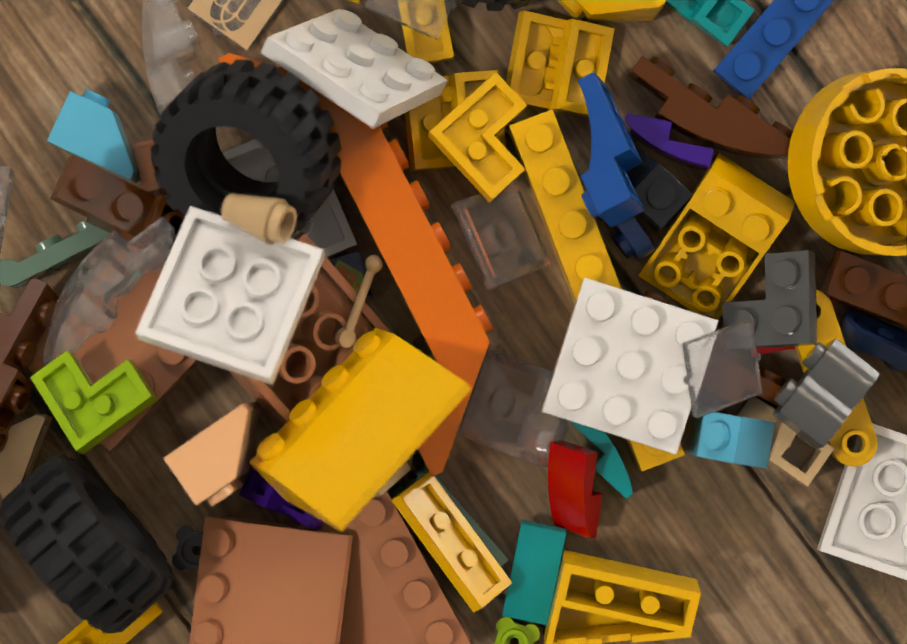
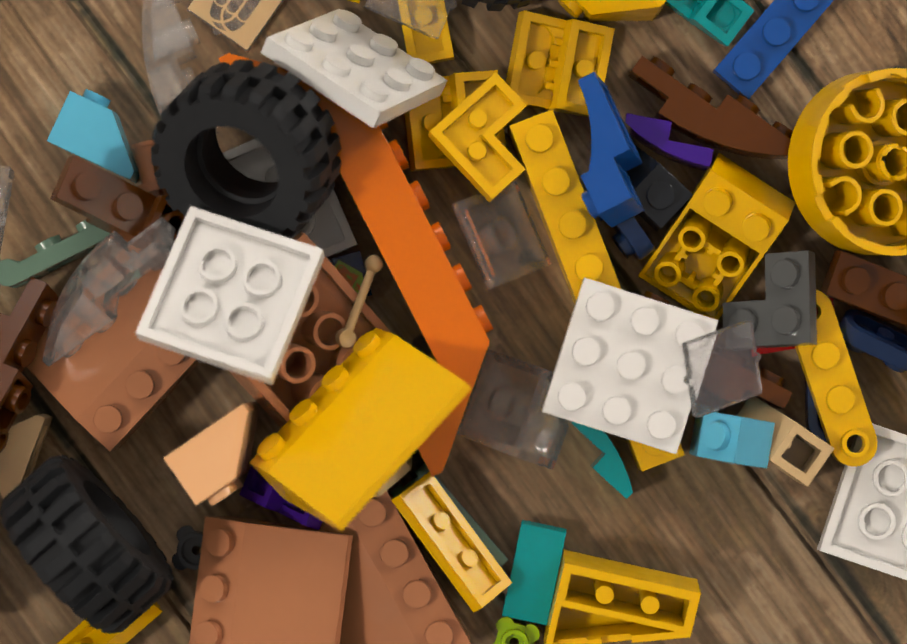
(87, 409): lime plate -> none
(262, 217): tan cone -> none
(571, 488): red slope -> none
(825, 393): dark grey brick -> none

